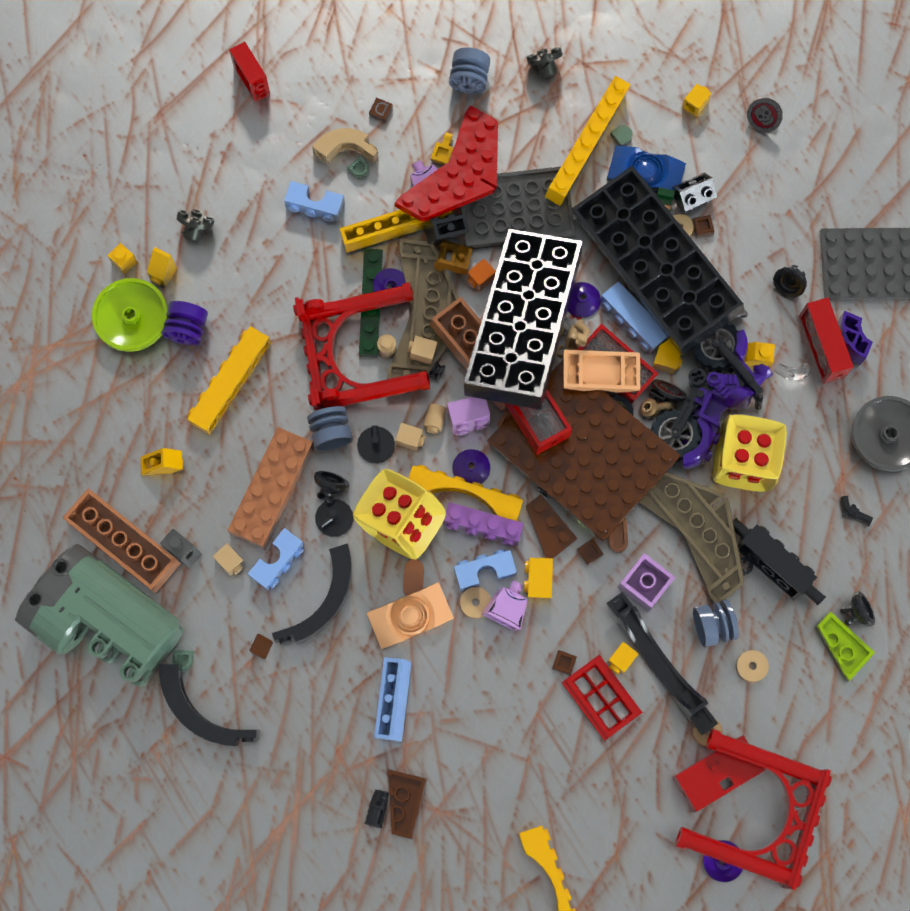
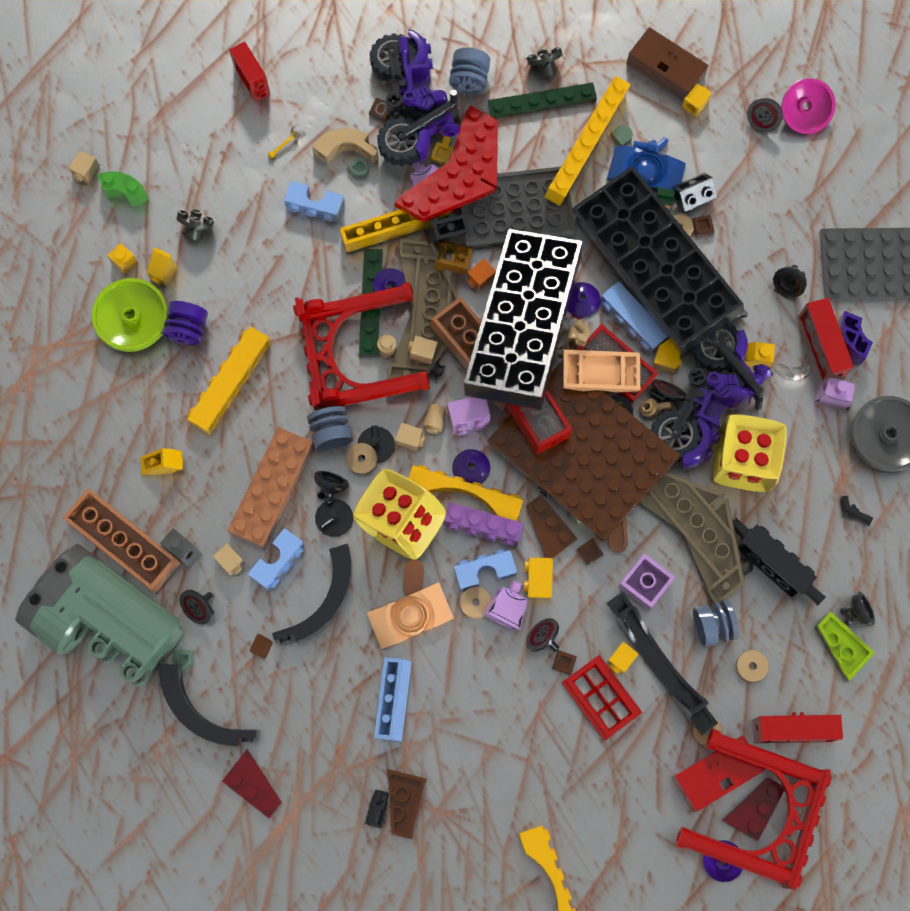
(83, 167): none -> tan brick
(122, 186): none -> bright green brick
(196, 606): none -> shield
(252, 785): none -> dark red wing
(296, 133): none -> hinge
(370, 458): none -> tan piece
(418, 108): none -> piece
(542, 100): none -> dark green plate
(543, 635): none -> shield
(651, 146): none -> blue piece
(666, 63): none -> reddish brown brick
(756, 809): none -> dark red wing
(797, 728): none -> red brick
(819, 109): none -> dark pink dish
(835, 393): none -> lavender torso

